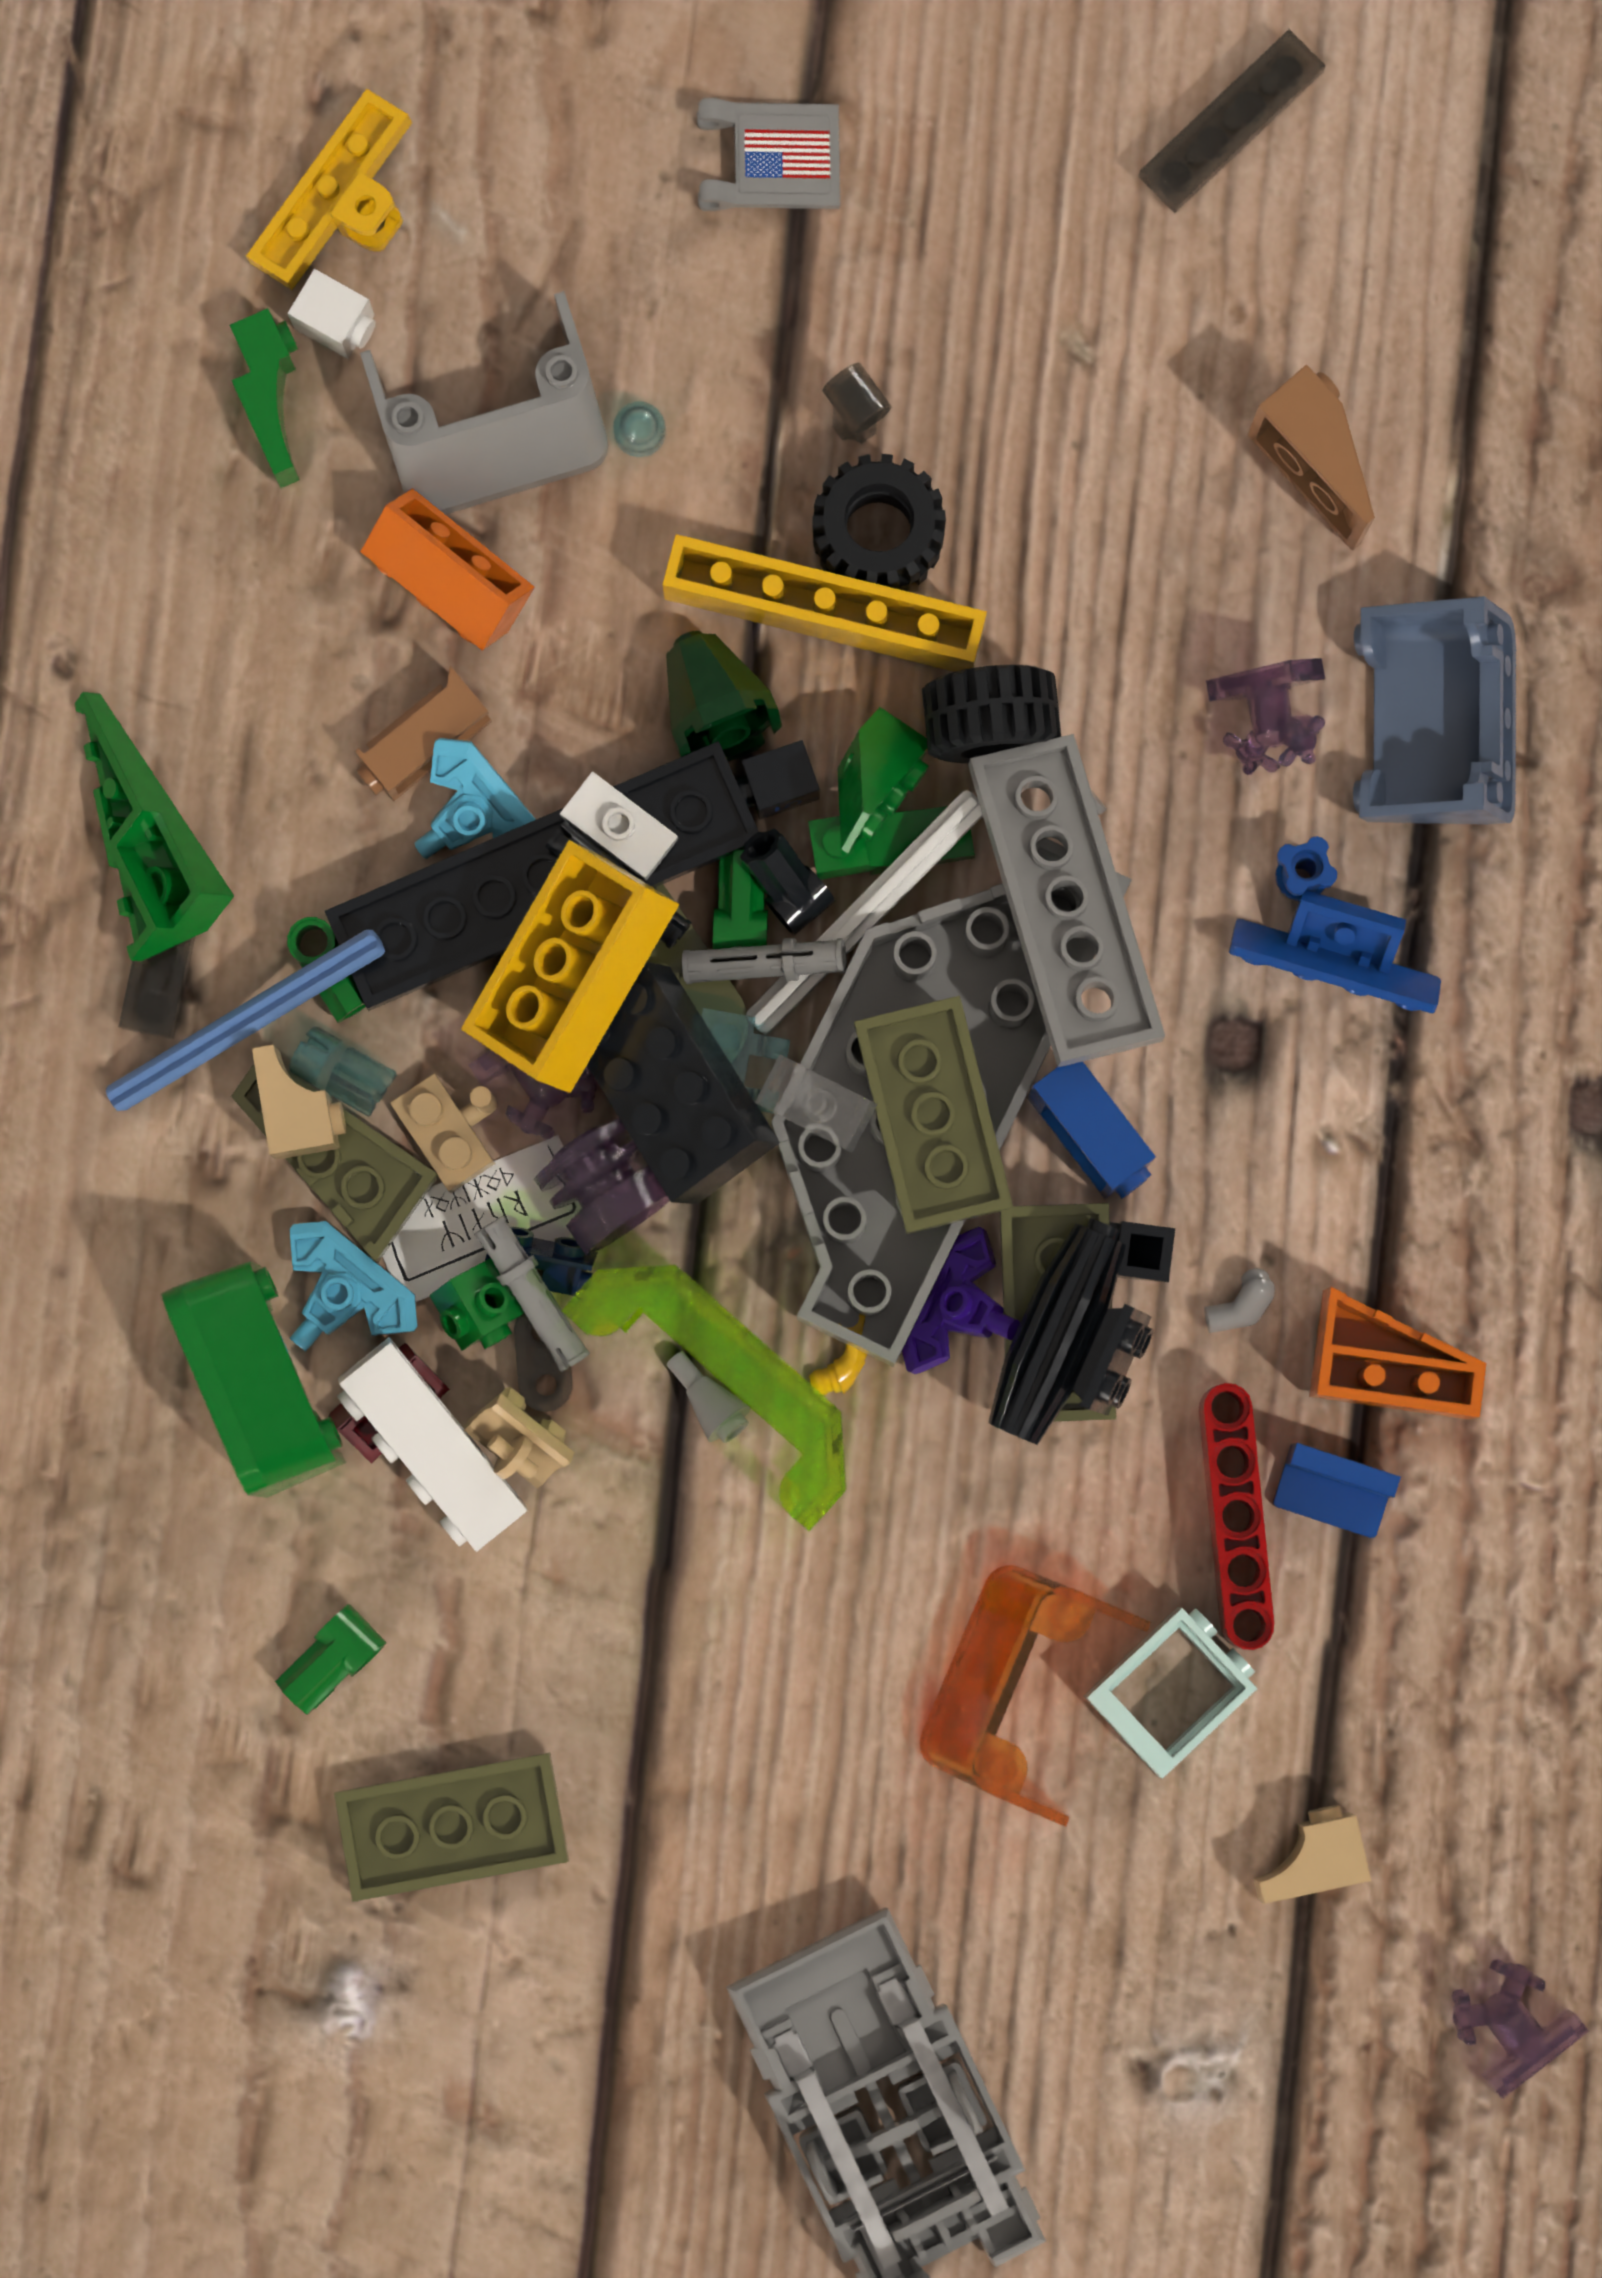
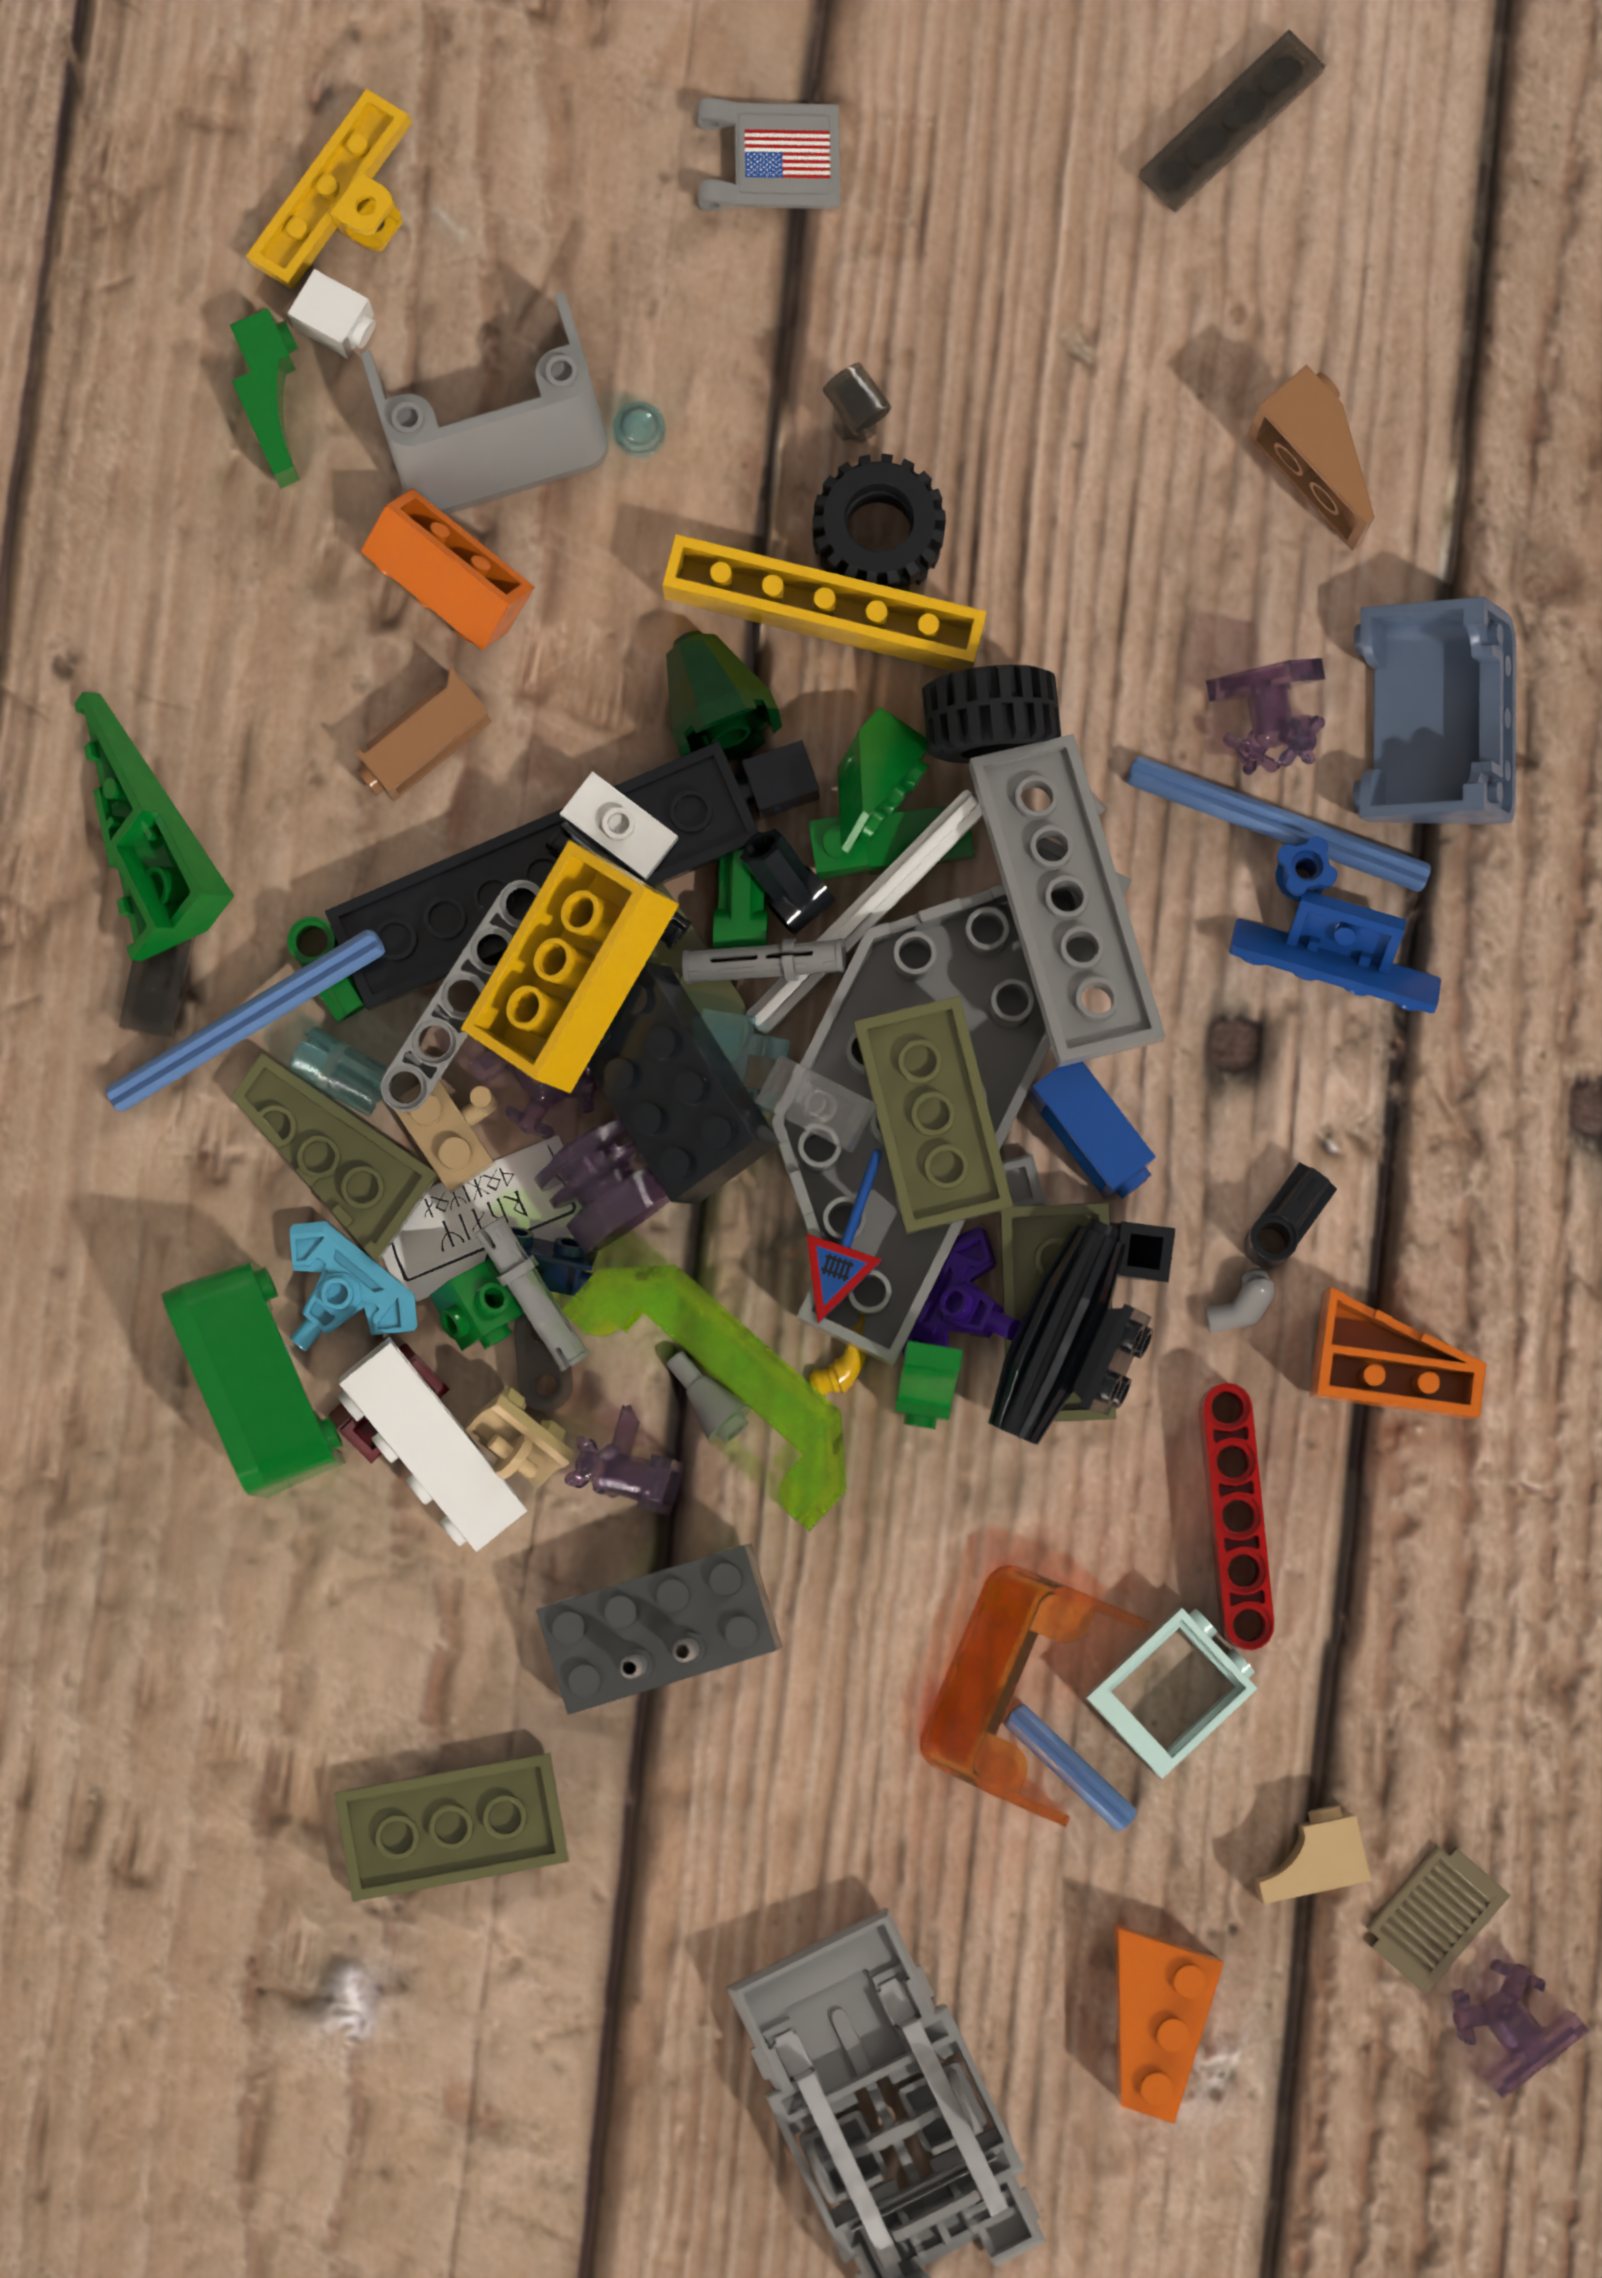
(294, 1117): tan arch -> none
(339, 1651): green piece -> none
(443, 1013): none -> light grey beam
(479, 804): medium azure piece -> none
(617, 1472): none -> piece
(659, 1628): none -> dark grey piece
(837, 1267): none -> piece
(927, 1383): none -> green slope
(1023, 1181): none -> light grey tile
(1070, 1767): none -> medium blue axle
(1160, 2018): none -> orange wedge
(1277, 823): none -> medium blue axle
(1290, 1213): none -> black piece
(1334, 1490): blue panel -> none
(1435, 1916): none -> dark tan window

